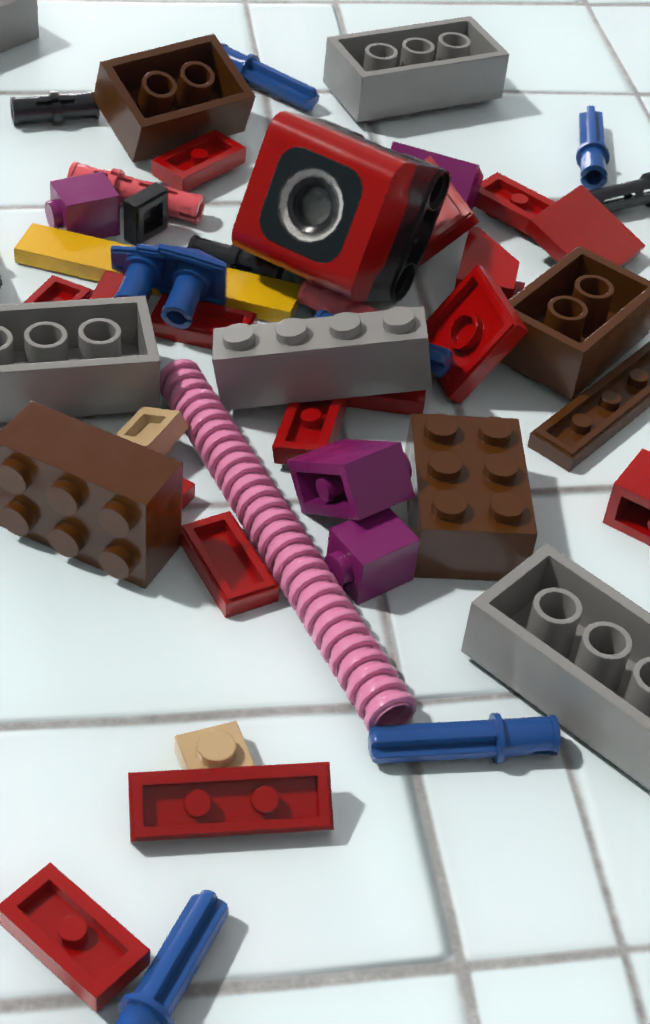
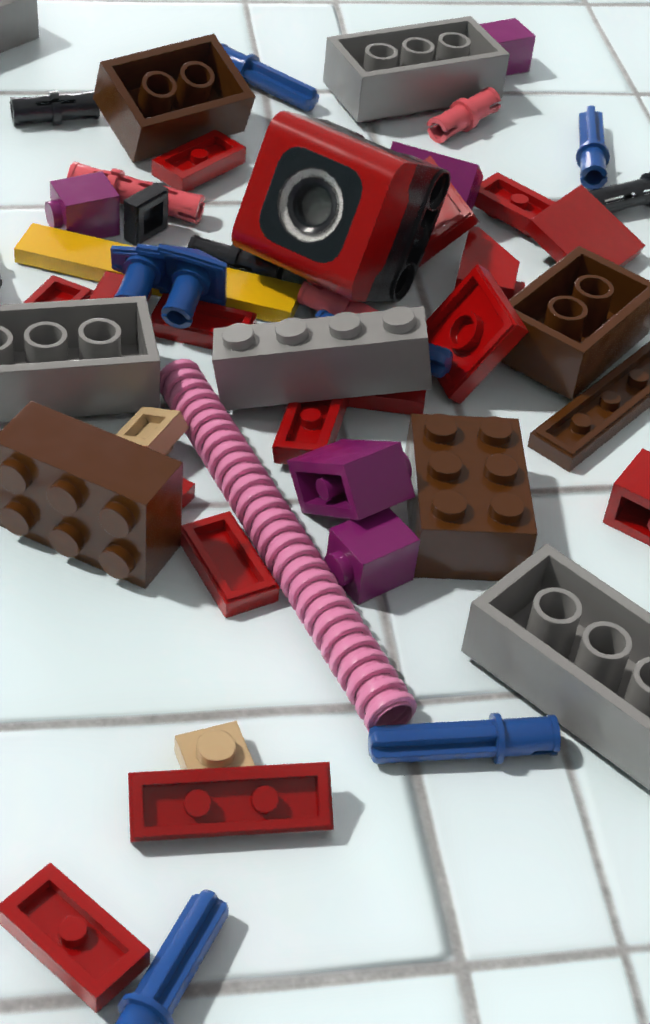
(463, 115): none -> coral pin
(516, 41): none -> magenta brick

